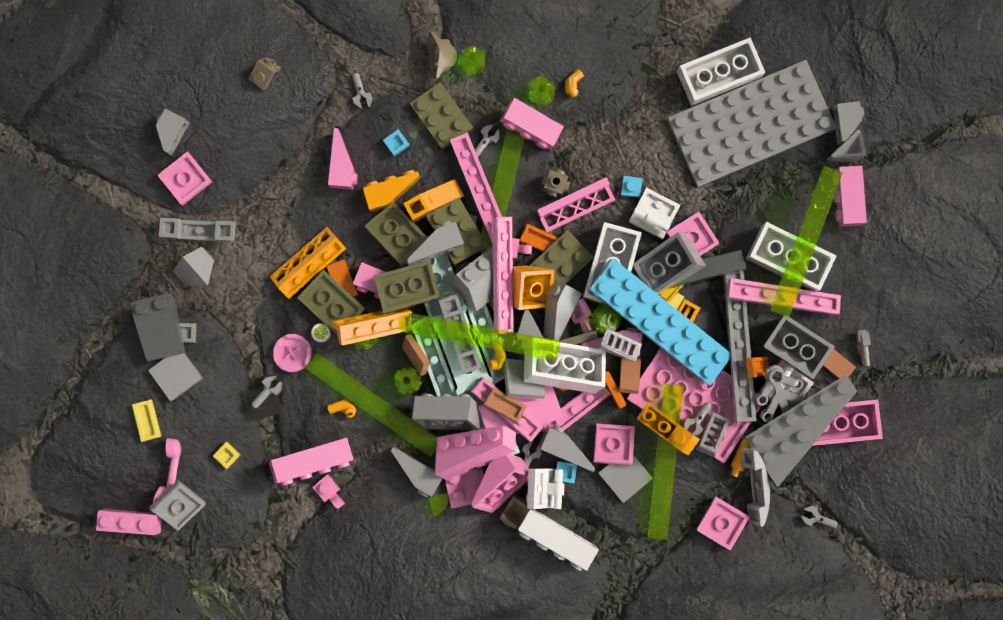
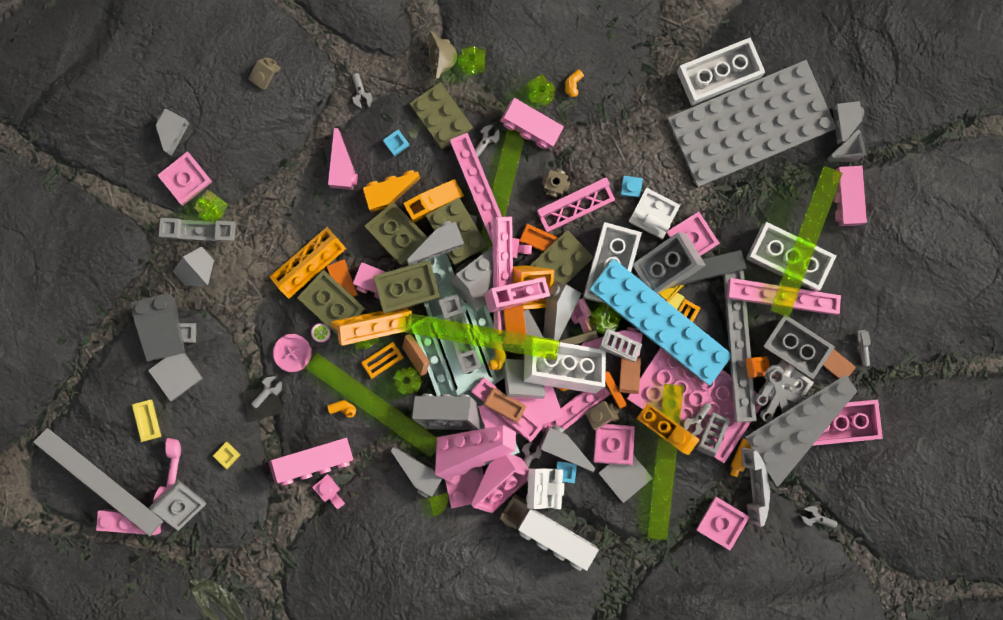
(98, 482): none -> light grey tile
(210, 206): none -> clear neon green brick
(396, 351): none -> light orange tile
(515, 319): none -> orange tile
(516, 294): none -> bright pink slope
(602, 414): none -> dark tan bracket

